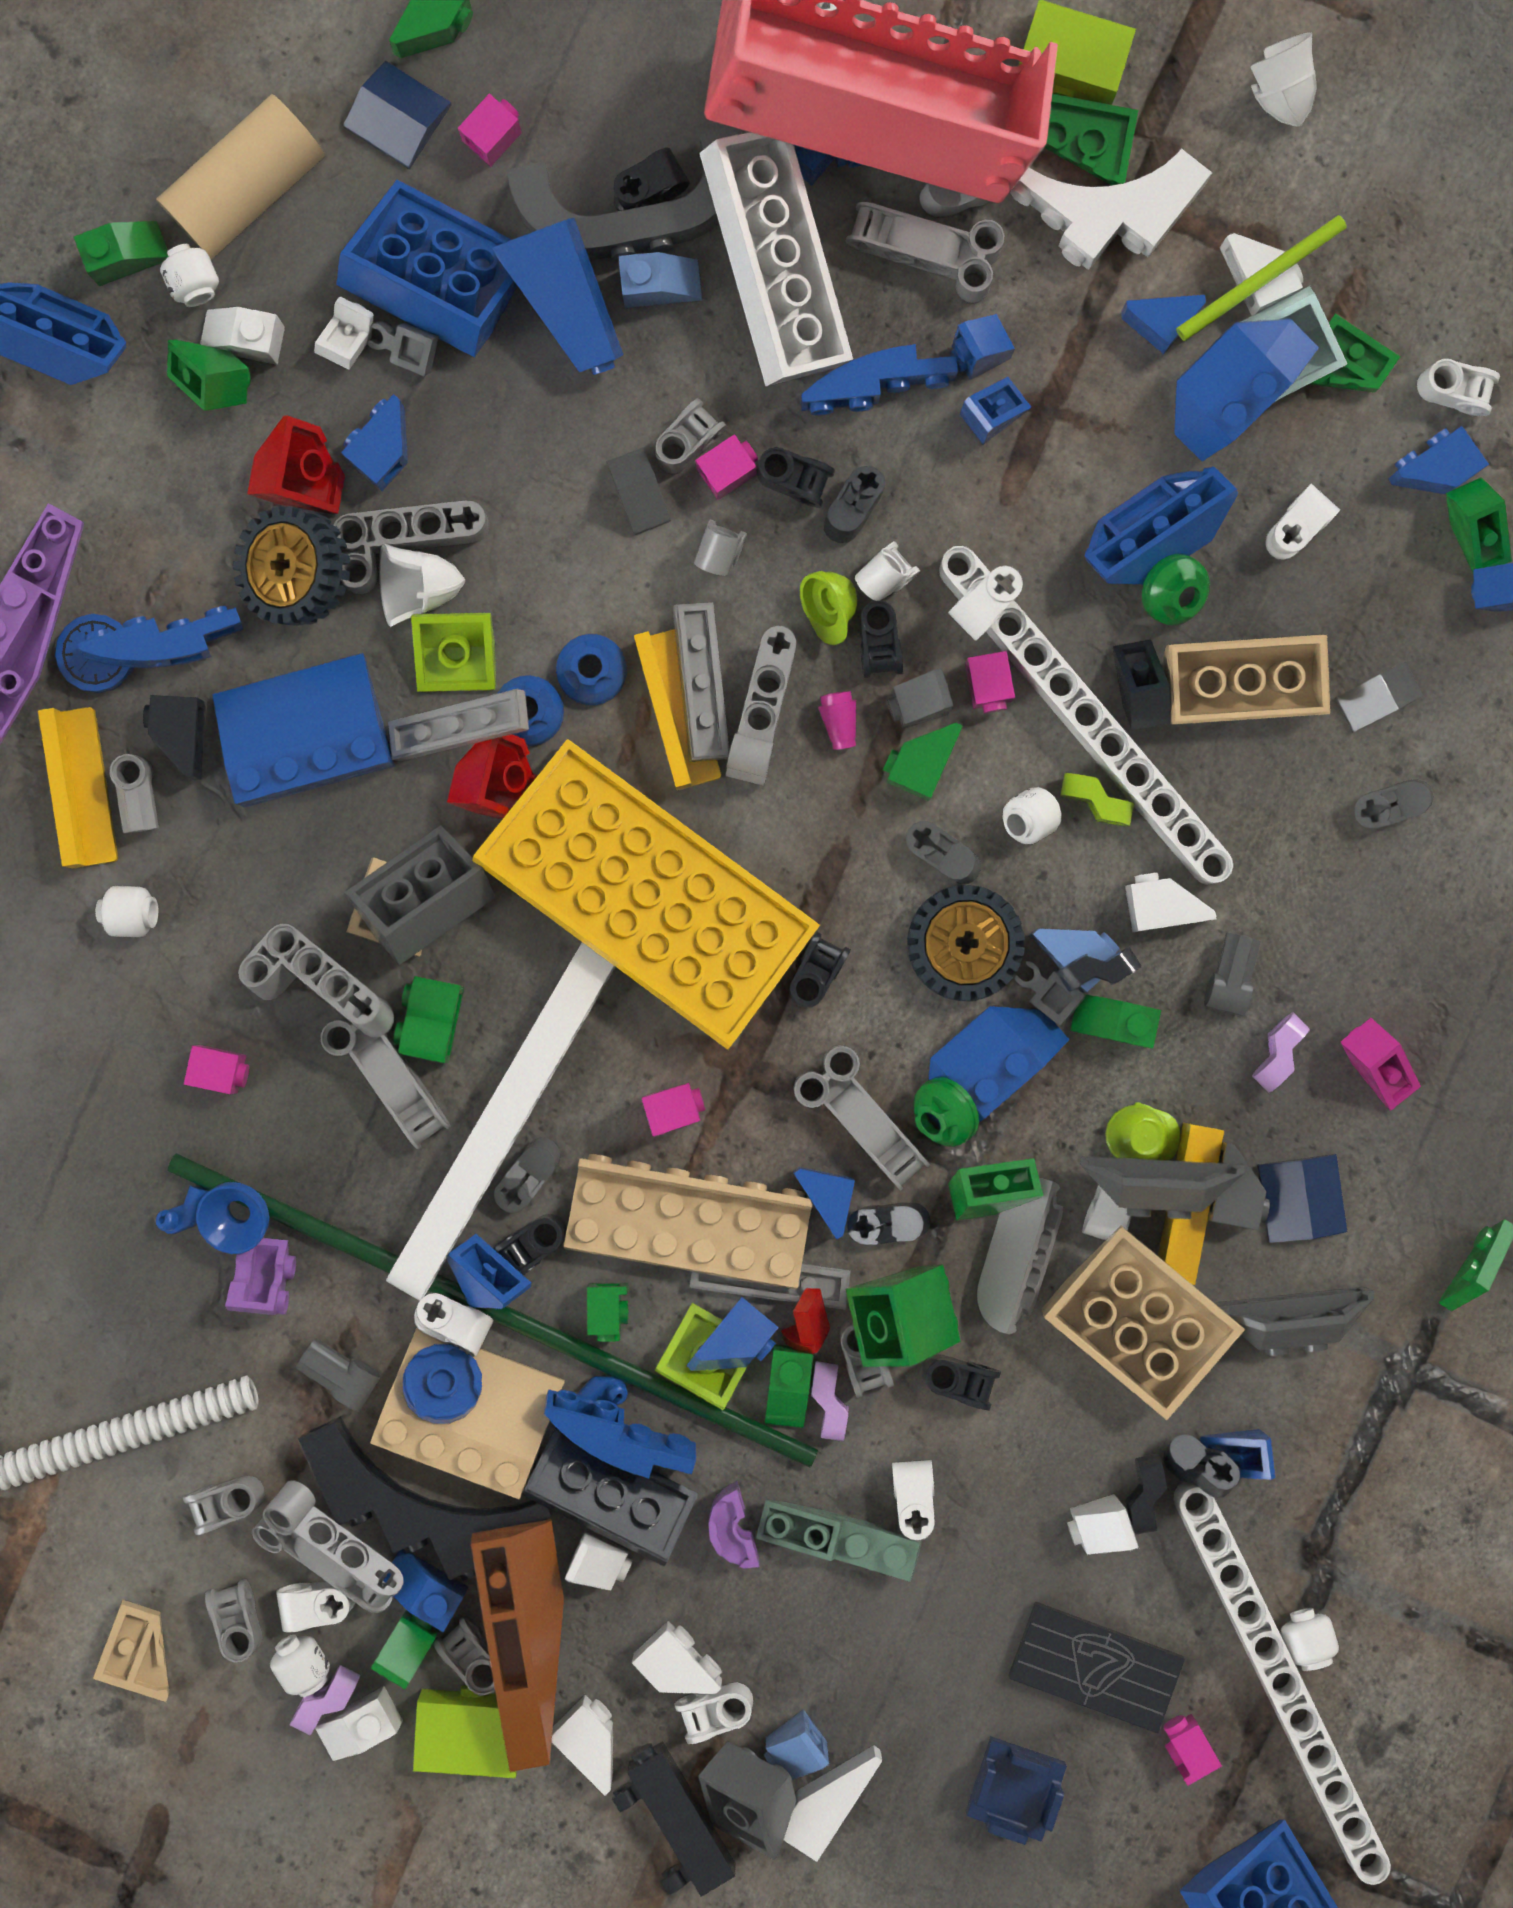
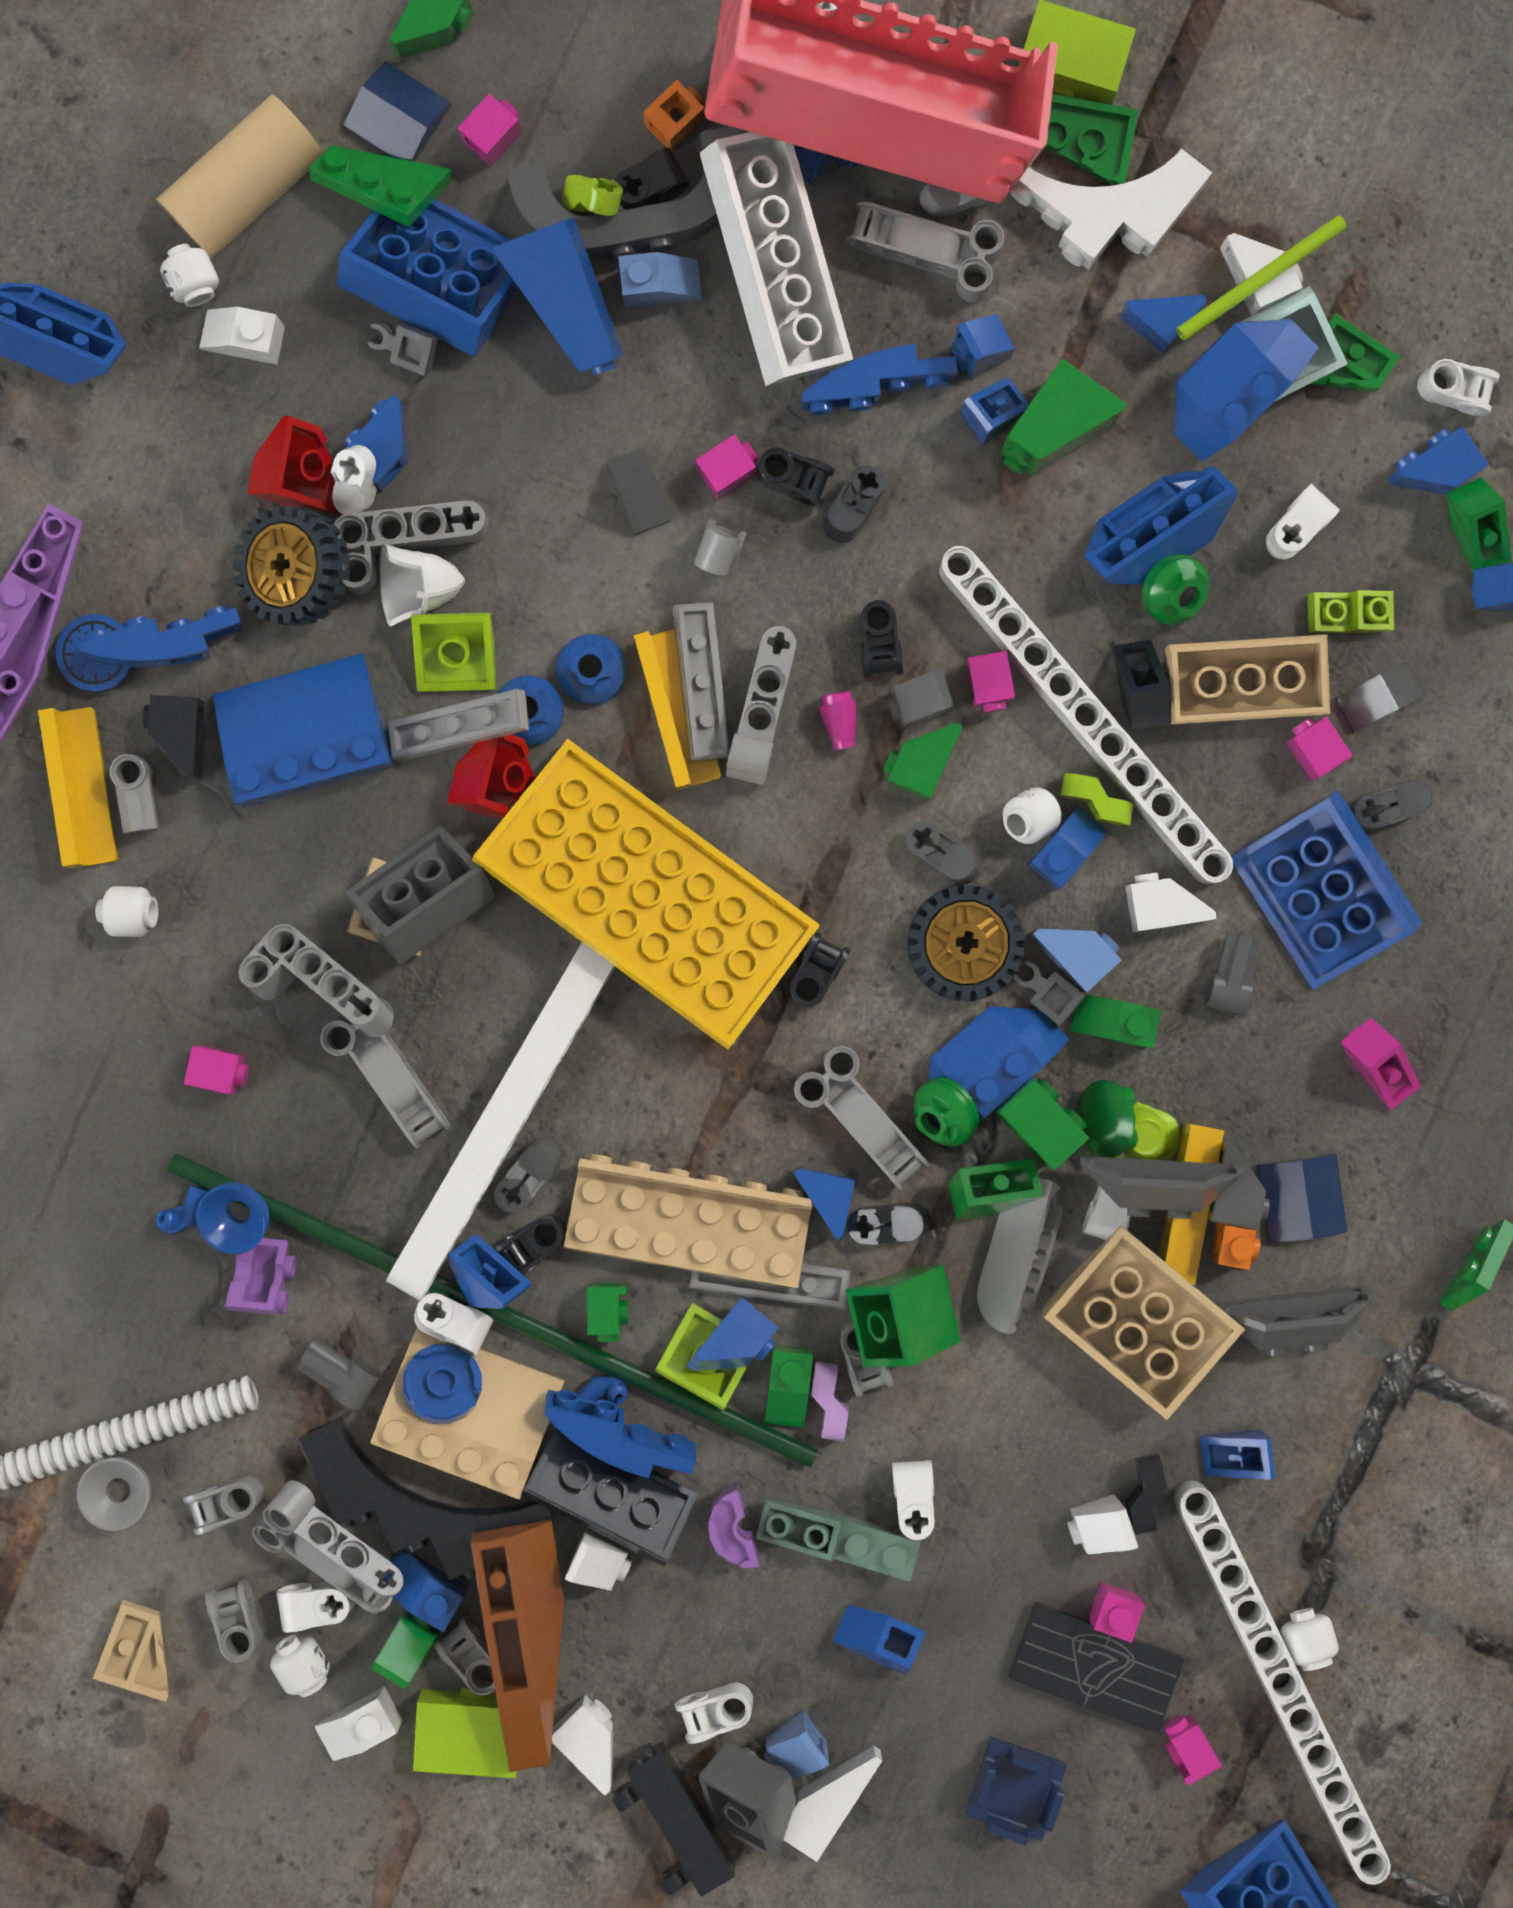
(98, 1504): none -> light grey piece
(121, 249): green slope -> none
(208, 374): green slope -> none
(325, 1700): lavender piece -> none
(345, 333): white bracket -> none
(353, 478): none -> white piece
(381, 182): none -> green wing
(429, 1019): green brick -> none
(592, 195): none -> lime piece
(673, 1108): dark pink slope -> none
(674, 100): none -> orange brick
(675, 1665): white slope -> none
(692, 431): light grey piece -> none
(811, 1323): red tile -> none
(829, 604): lime hat -> none
(879, 1638): none -> blue slope
(885, 573): white piece -> none
(968, 1382): black piece -> none
(982, 605): white piece -> none
(1042, 1124): none -> green brick
(1060, 420): none -> green slope
(1067, 848): none -> blue slope
(1108, 1117): none -> green dish
(1111, 970): black piece -> none
(1116, 1612): none -> dark pink brick
(1202, 1466): black piece -> none
(1234, 1246): none -> orange brick
(1280, 1062): lavender piece -> none
(1286, 80): white helmet -> none
(1318, 747): none -> dark pink brick
(1326, 890): none -> blue slope
(1350, 612): none -> lime slope

